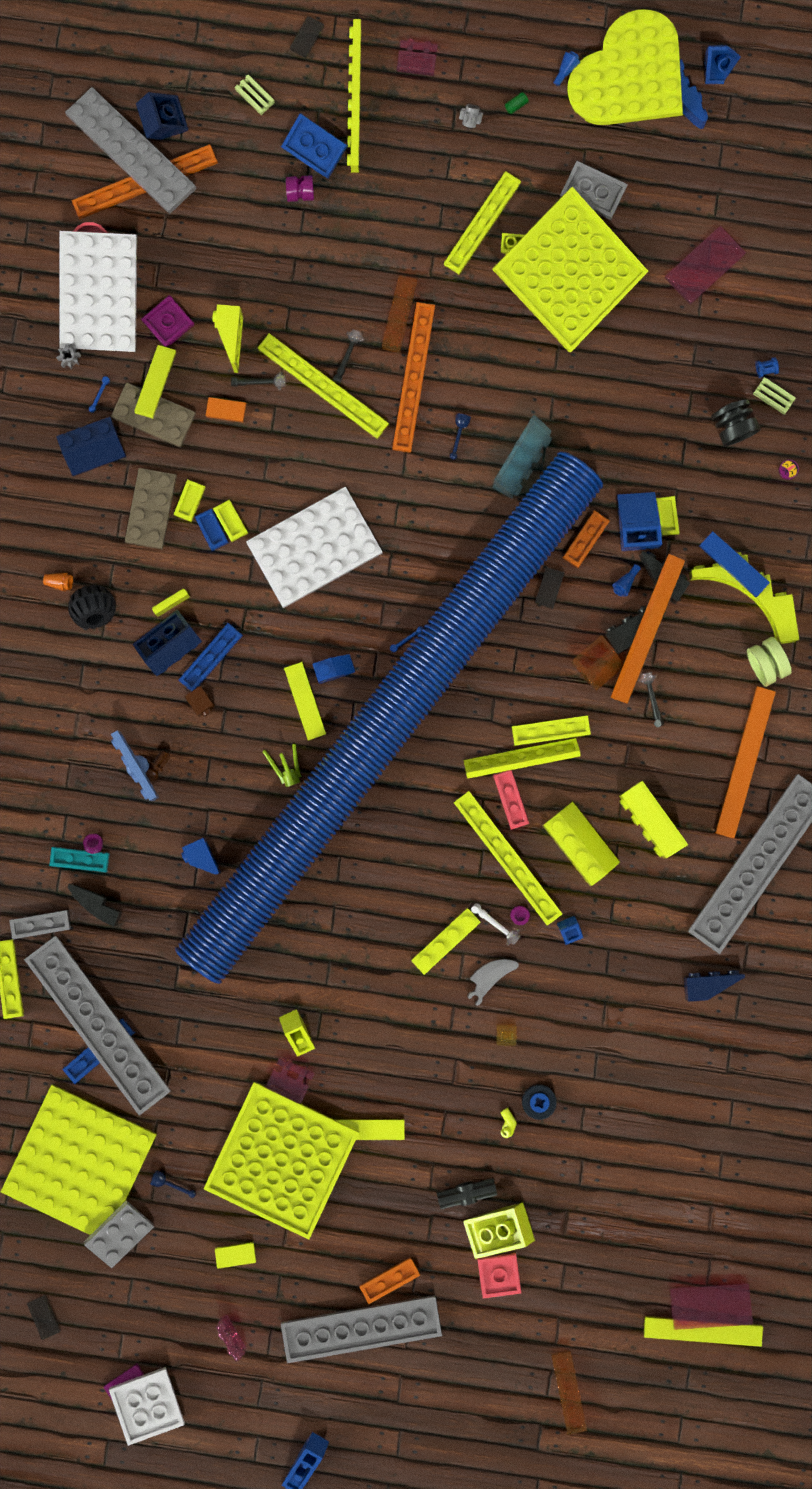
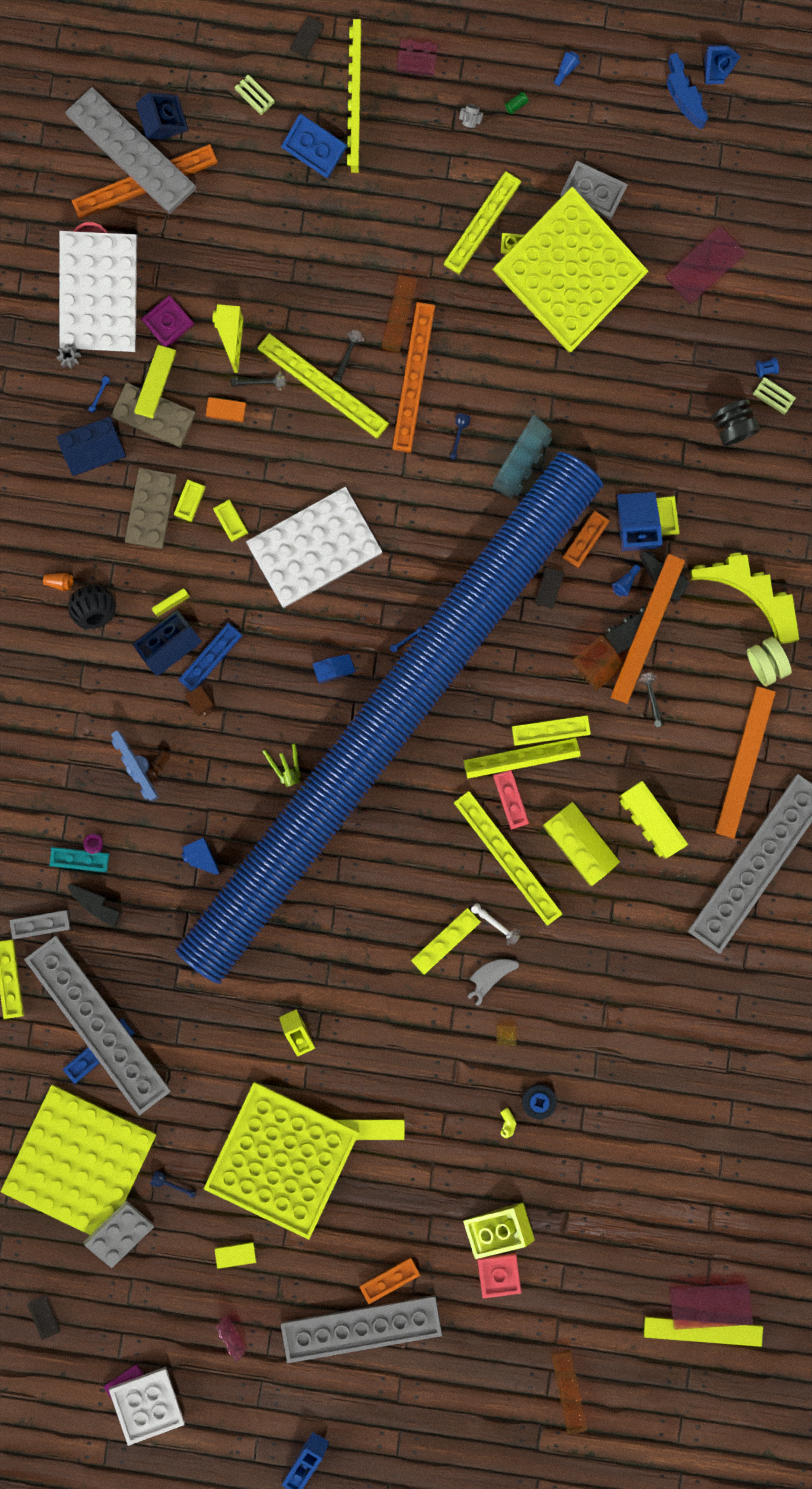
(211, 529): blue tile -> none
(286, 1085): clear pink plate -> none
(299, 188): magenta wheel -> none
(305, 701): neon yellow tile -> none
(466, 1193): pearl dark grey piece -> none
(520, 915): magenta tile -> none
(570, 930): blue slope -> none
(632, 75): neon yellow plate -> none
(705, 987): dark blue slope -> none
(734, 564): blue tile -> none
(788, 469): tile -> none

